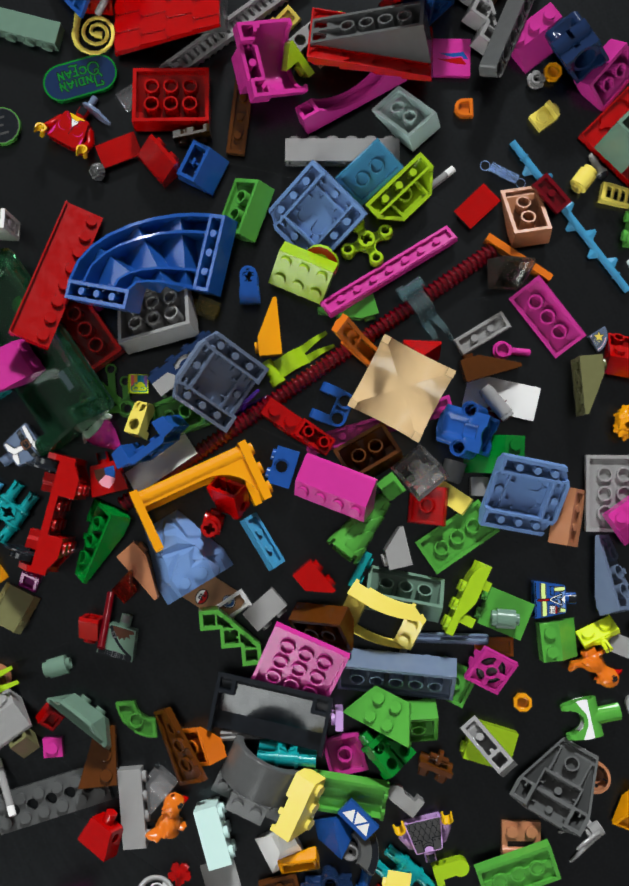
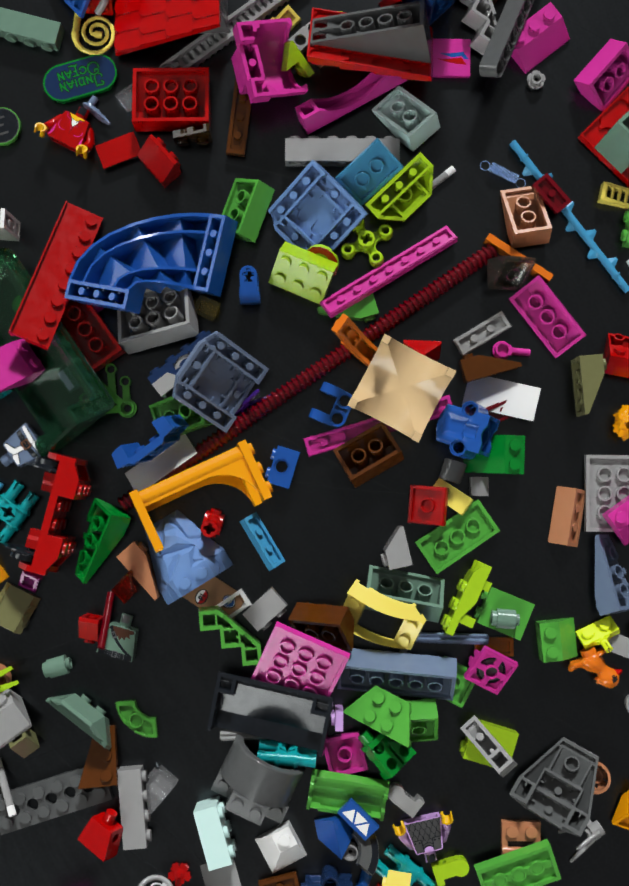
(49, 717): red slope -> none
(53, 747): dark pink plate -> none
(97, 171): dark grey piece -> none
(102, 433): dark pink hat -> none
(106, 477): red torso -> none
(137, 384): tile -> none
(139, 420): light yellow leg -> none
(170, 820): orange animal -> none
(183, 759): reddish brown wing -> none
(202, 168): blue slope -> none
(205, 745): orange slope -> none
(229, 496): red torso -> none
(269, 335): light orange slope -> none
(293, 360): lime flag -> none
(296, 427): red slope -> none
(300, 861): light orange slope -> none
(301, 805): light yellow wedge -> none
(313, 579): red slope -> none
(336, 487): dark pink slope -> none
(355, 535): bright green cone -> none
(365, 562): teal plate -> none
(390, 486): bright green panel -> none
(419, 472): clear brick -> none
(423, 307): clear light blue flag -> none
(436, 763): reddish brown hips -> none
(464, 108): orange tile -> none
(477, 206): red piece -> none
(496, 402): light grey piece -> none
(522, 702): light orange tile -> none
(524, 494): medium blue wedge -> none
(545, 116): light yellow bracket -> none
(550, 599): torso -> none
(552, 71): light orange tile -> none
(576, 46): dark blue piece -> none
(583, 179): light yellow brick -> none
(590, 717): bright green connector -> none
(599, 339): sand blue tile -> none
(602, 172): light grey piece -> none

